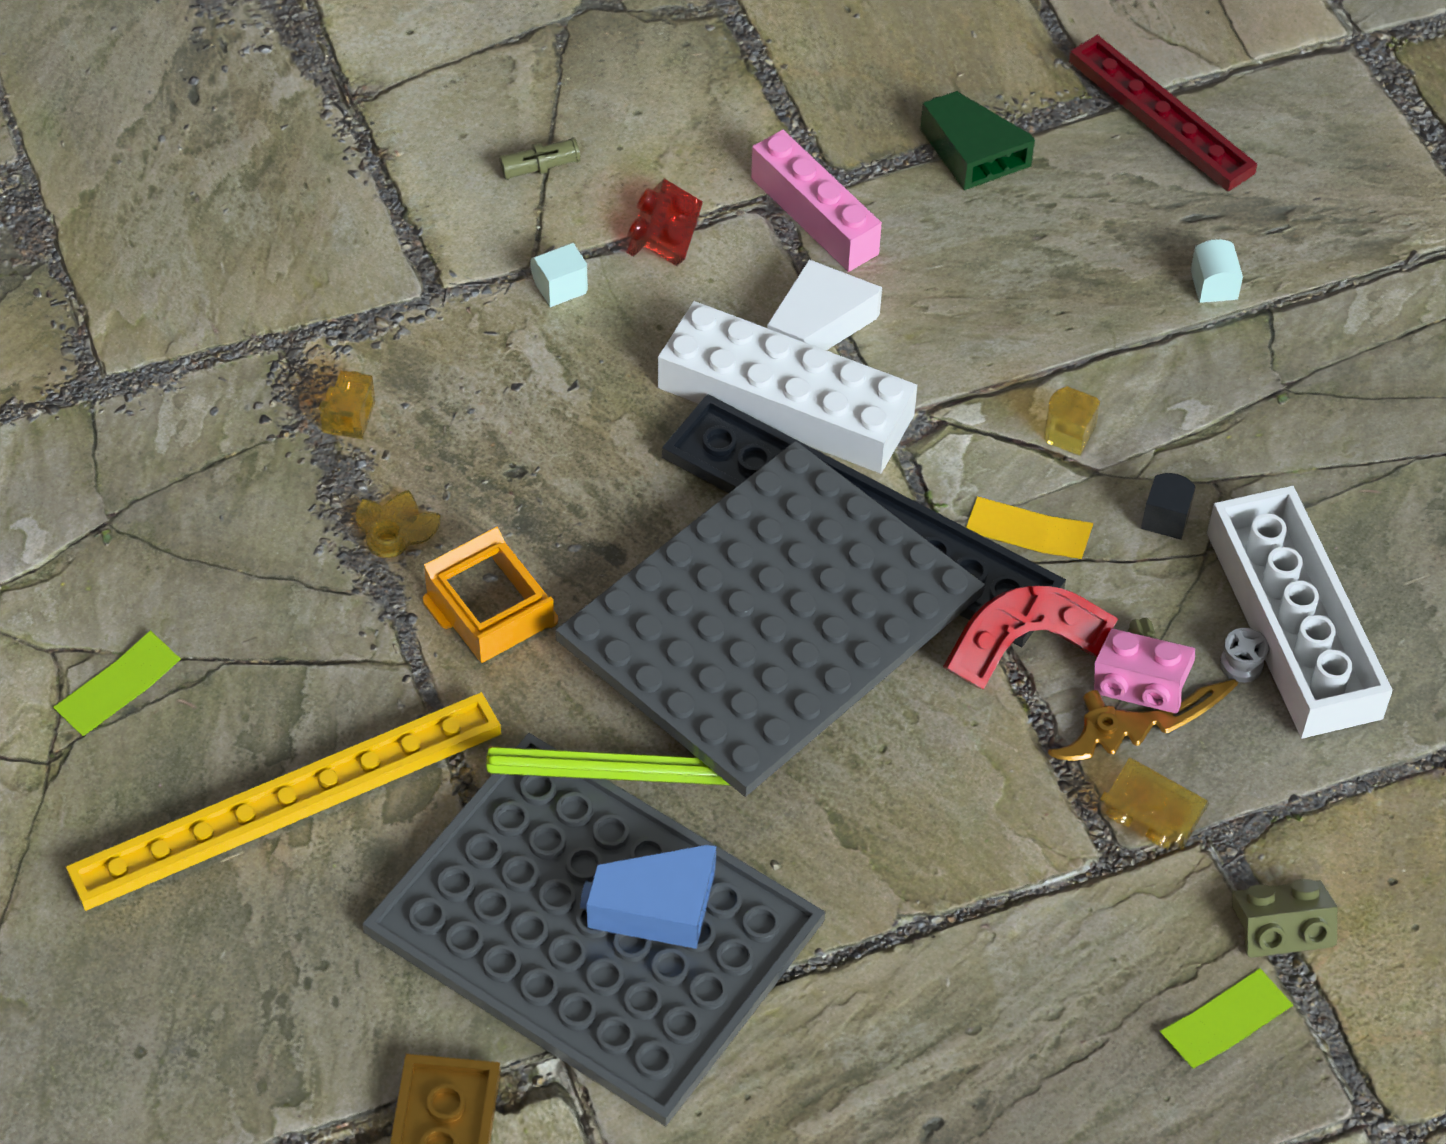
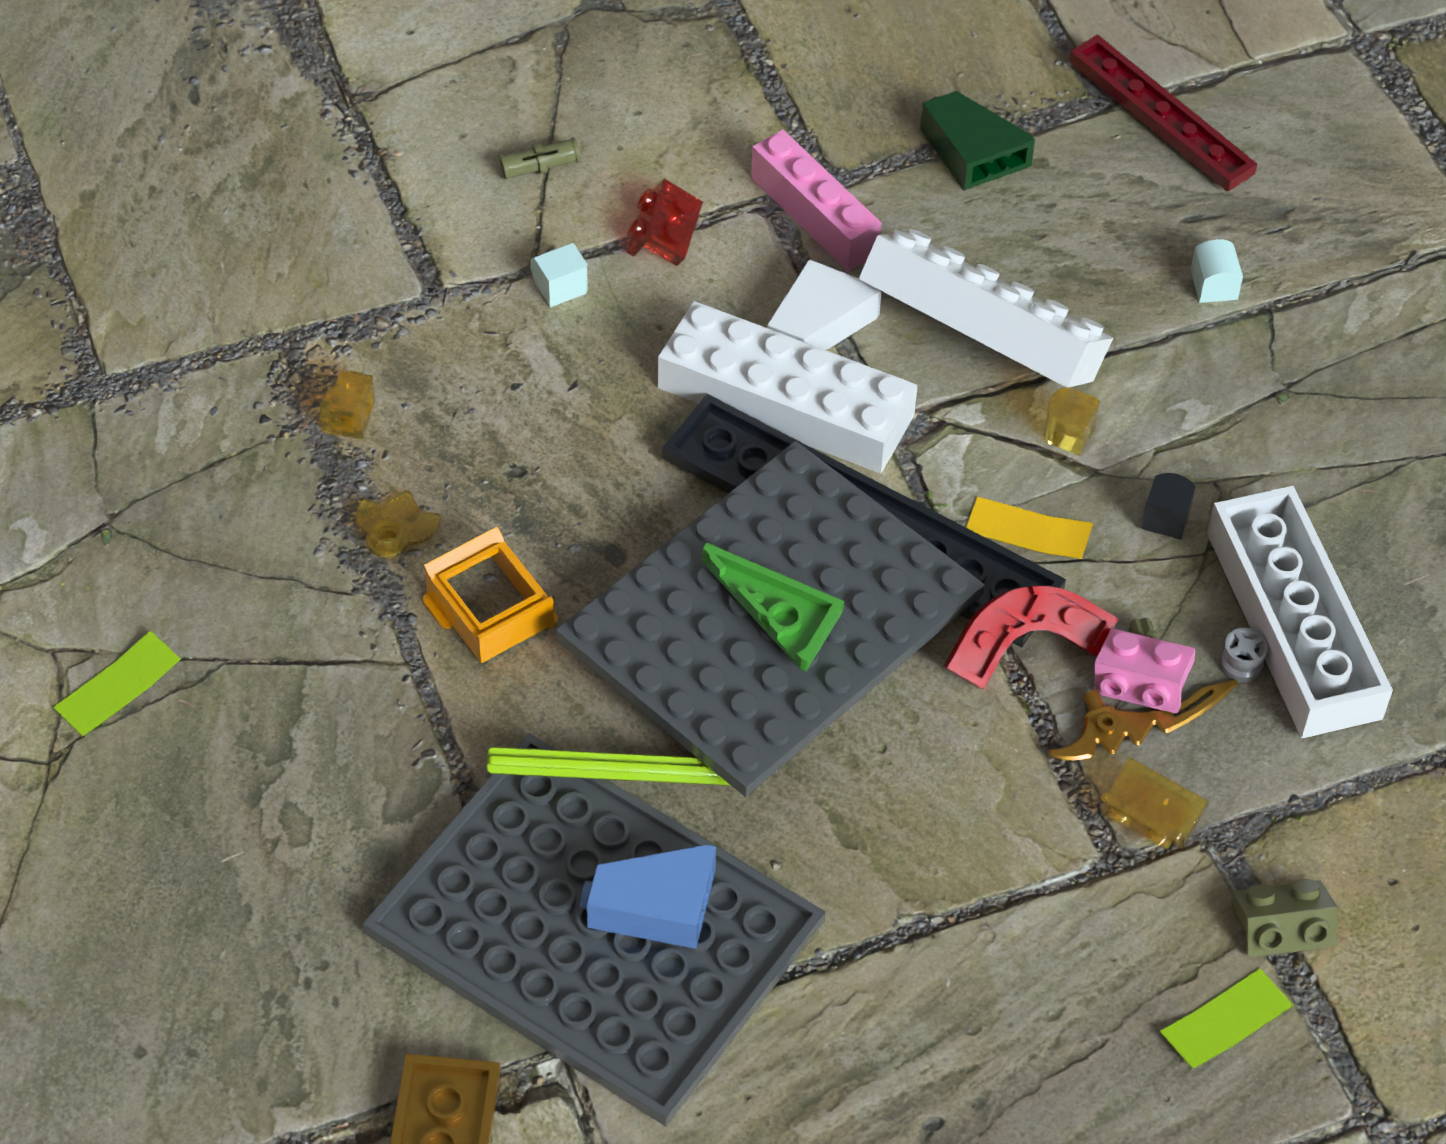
(282, 801): yellow plate -> none
(786, 609): none -> bright green wing
(986, 307): none -> white brick

